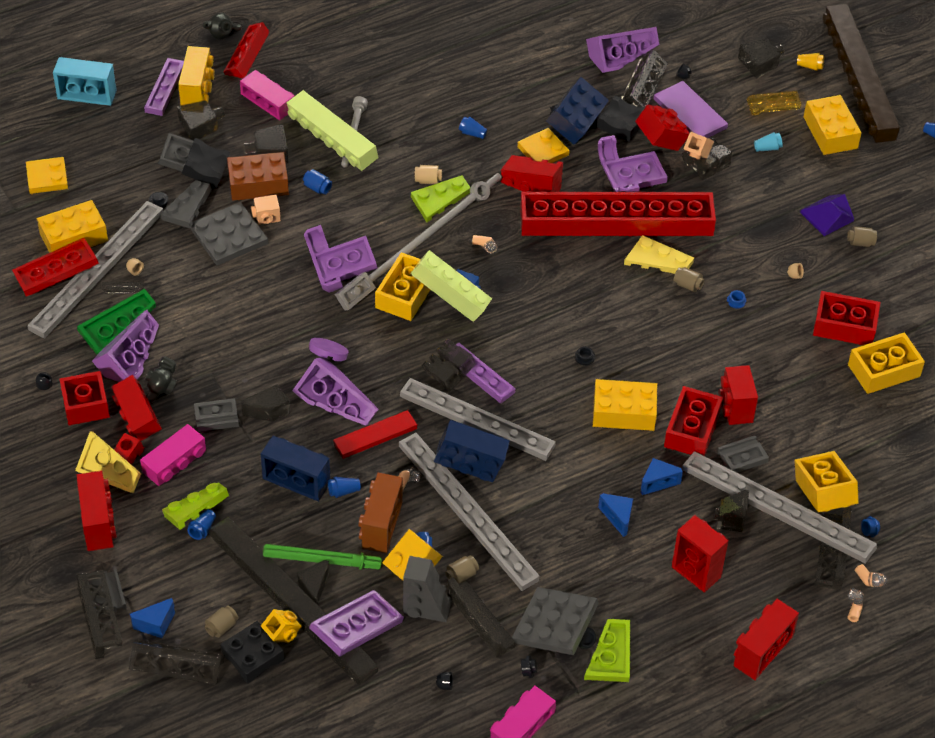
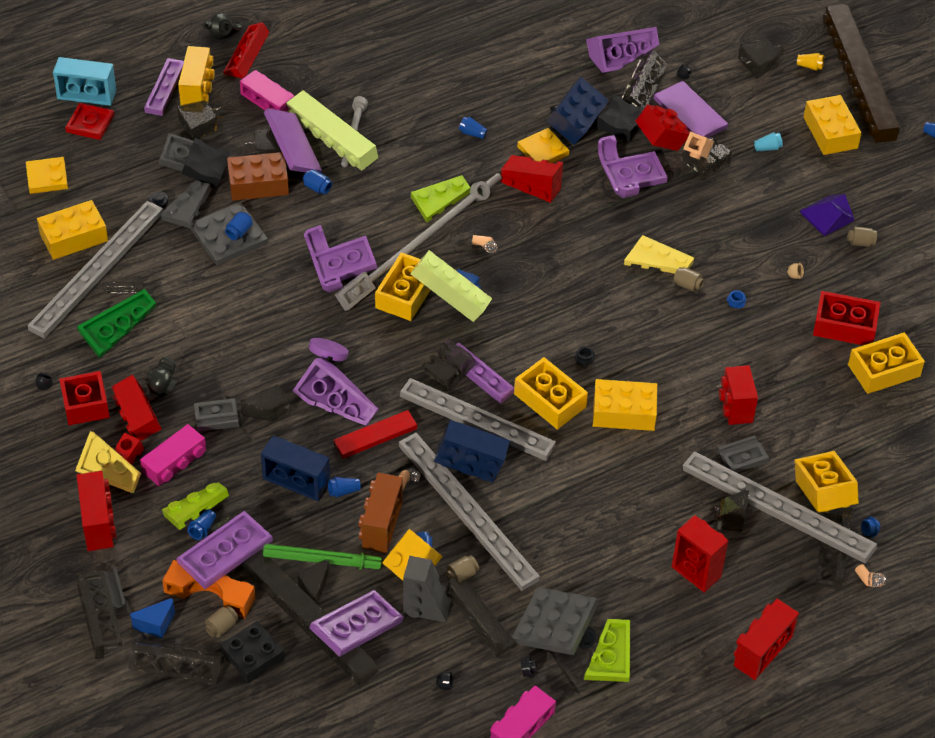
(55, 267): red plate -> none
(89, 121): none -> red tile
(128, 349): medium lavender wedge -> none
(134, 266): tan hinge -> none
(224, 549): none -> medium lavender tile
(232, 592): none -> orange arch
(238, 225): none -> blue brick
(266, 209): light nougat brick -> none
(281, 626): yellow brick -> none
(292, 140): none -> medium lavender tile
(428, 174): tan brick -> none
(550, 393): none -> yellow brick
(617, 214): red brick -> none
(617, 510): blue slope -> none
(660, 476): blue slope -> none
(693, 421): red brick -> none
(773, 102): clear yellow plate -> none
(857, 604): arm -> none

